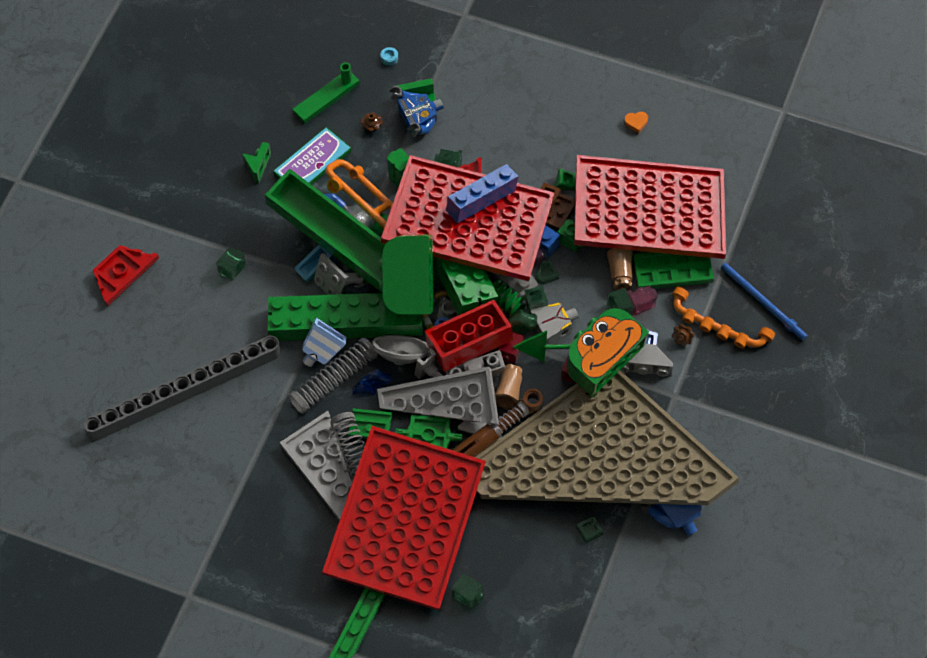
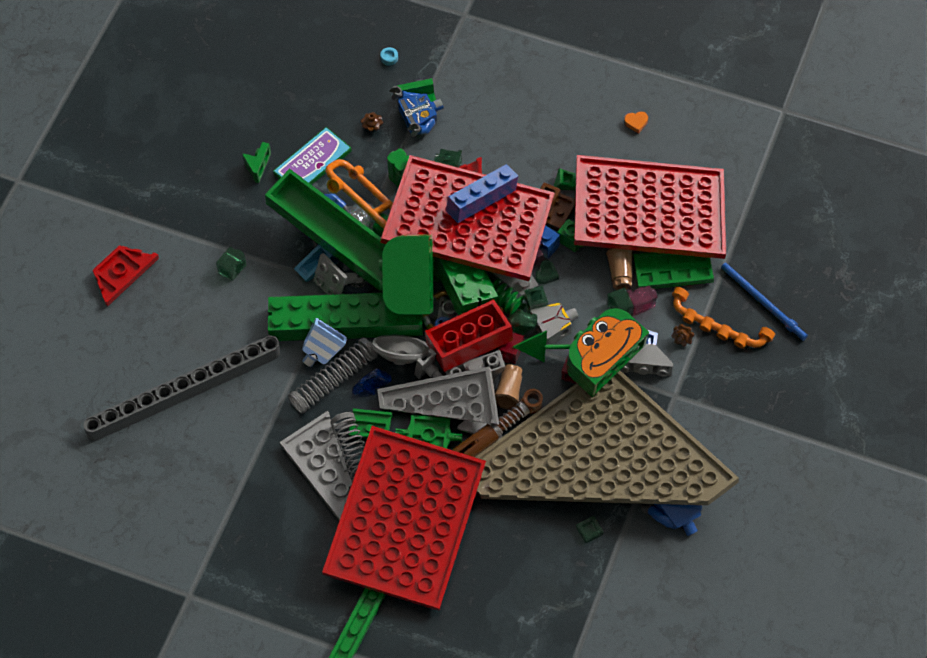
(327, 95): green piece -> none
(468, 591): clear green brick -> none

